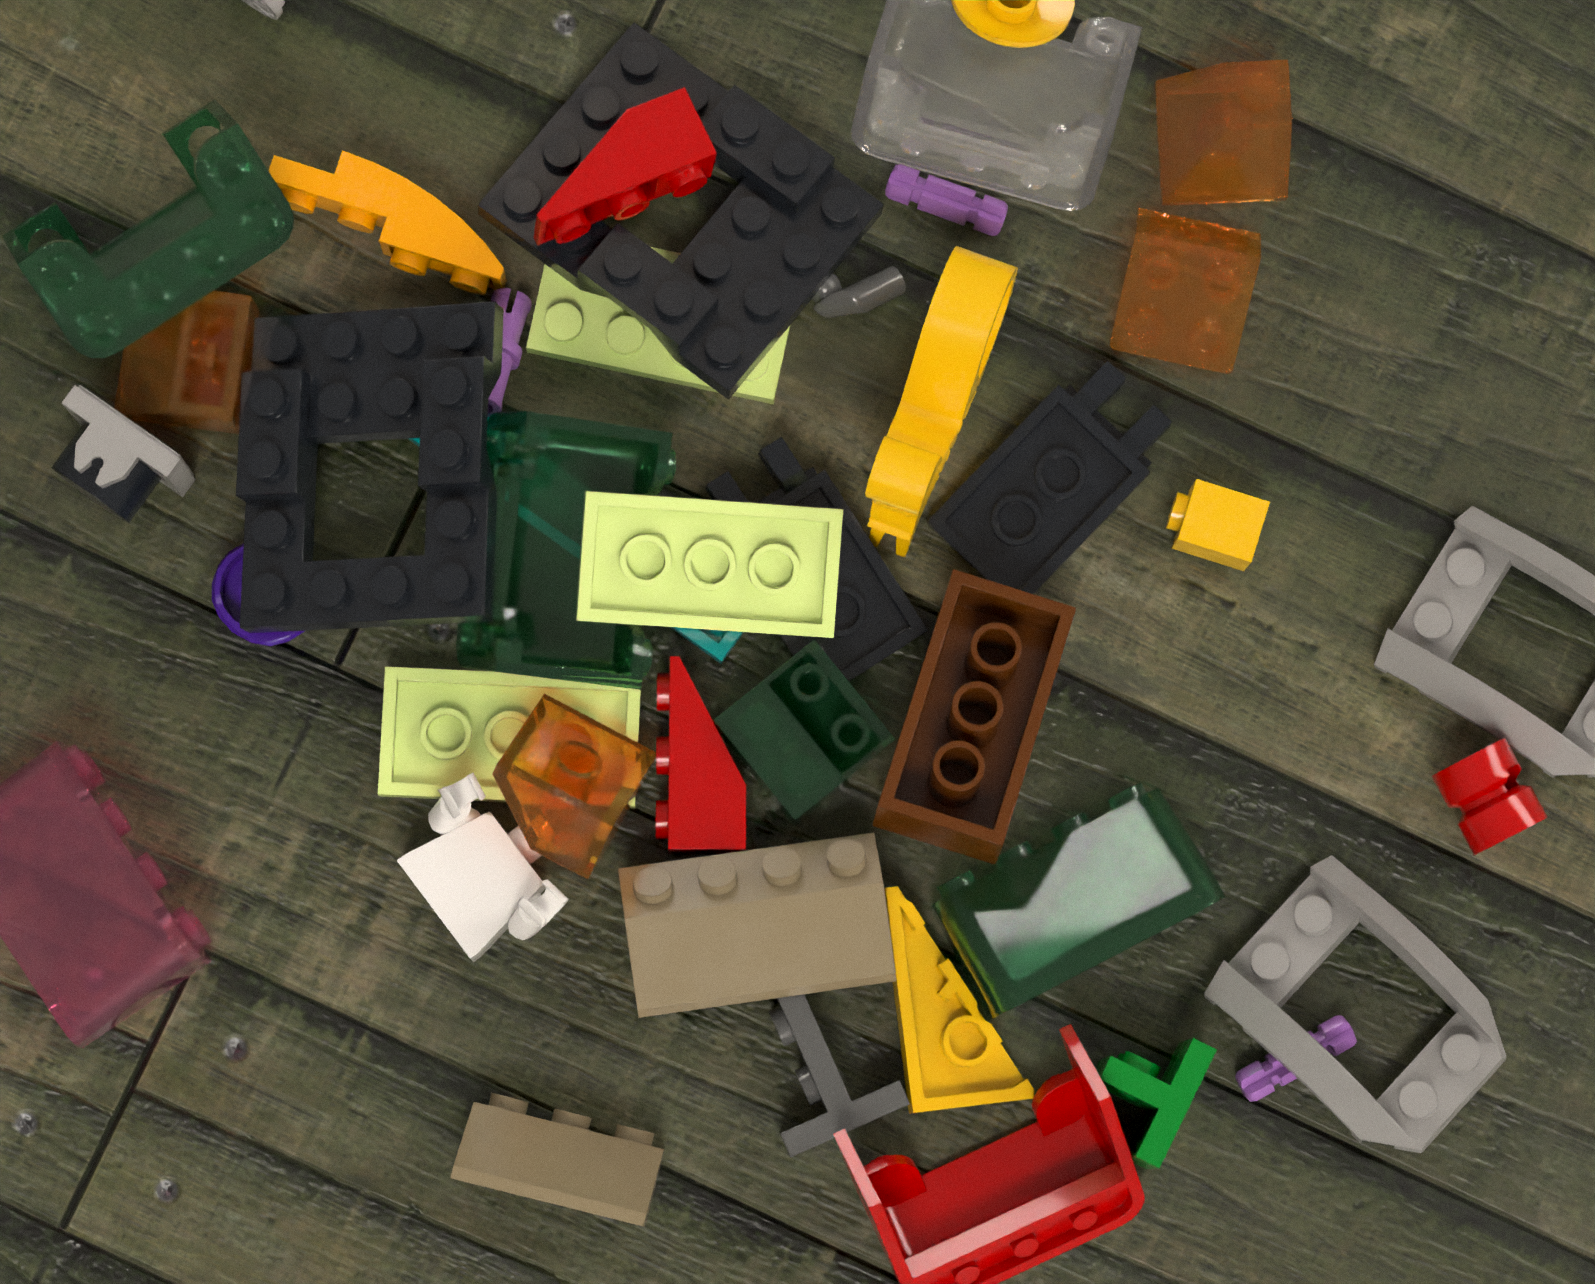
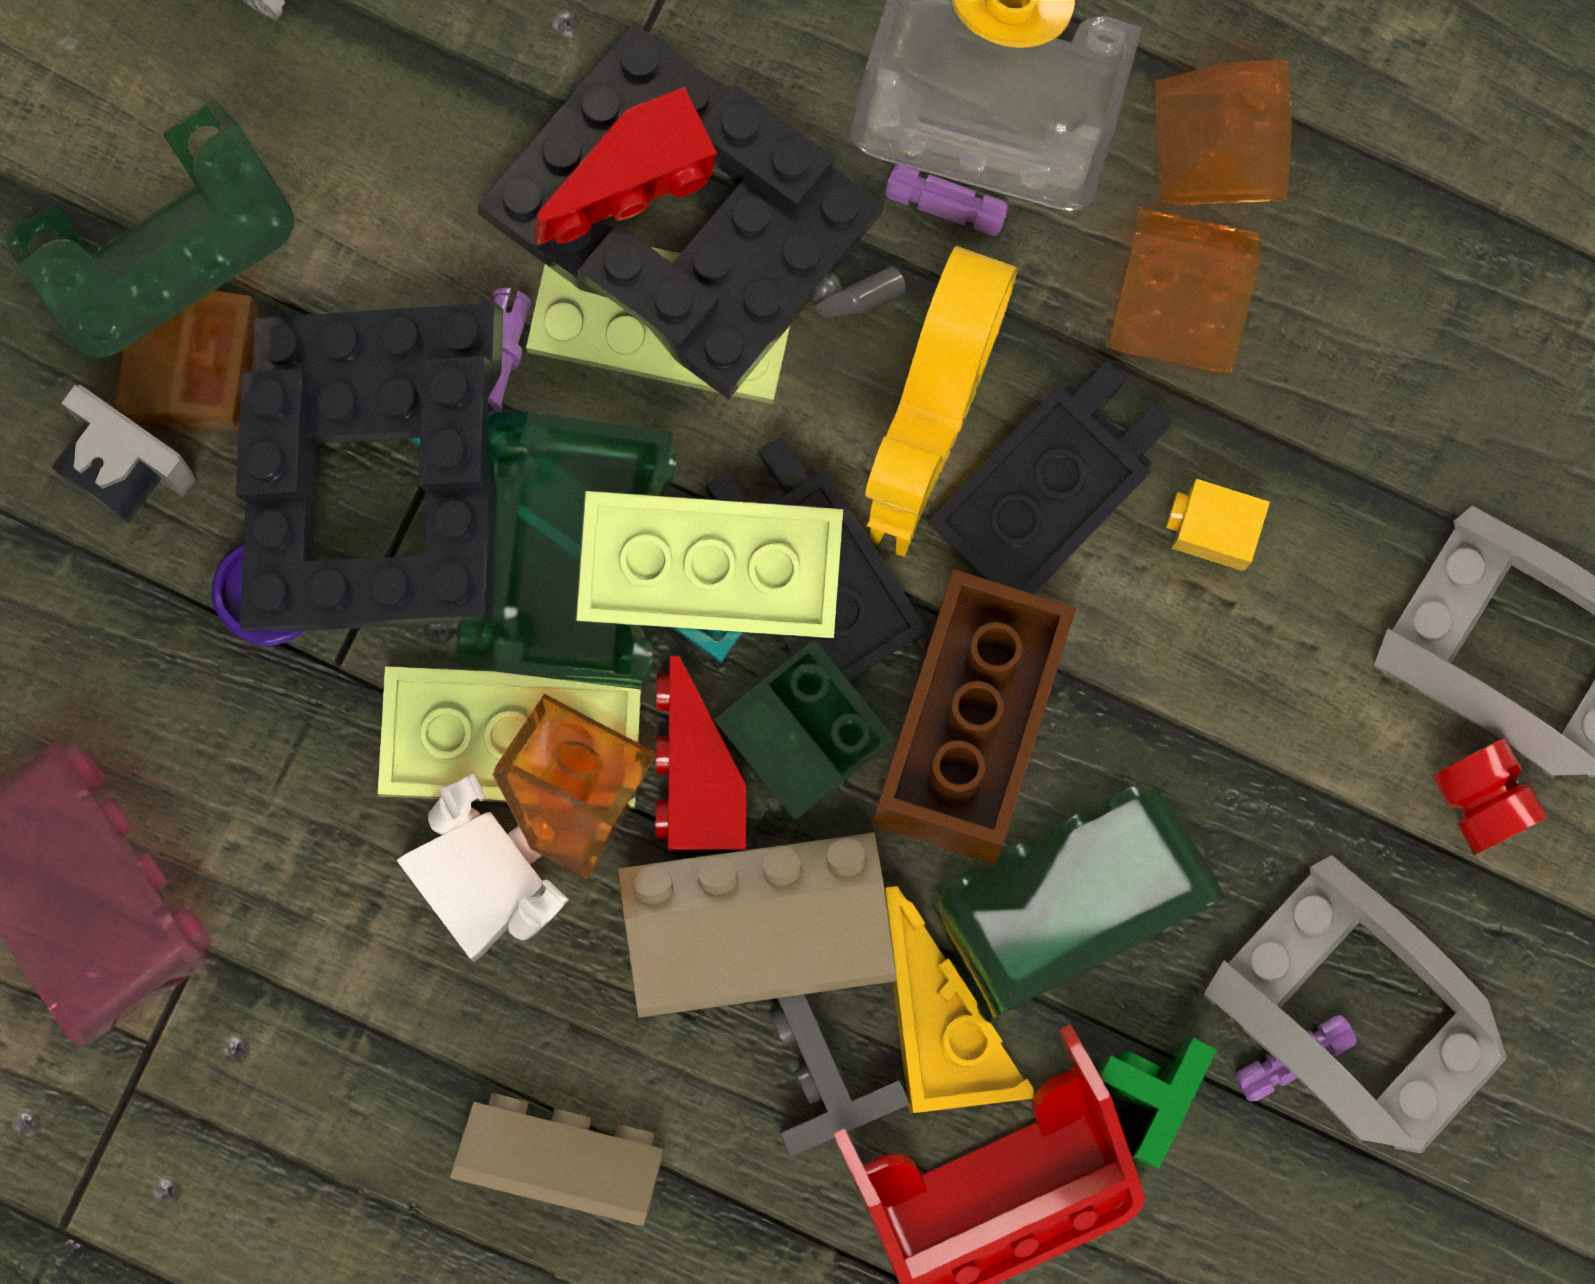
(416, 225): light orange slope -> none

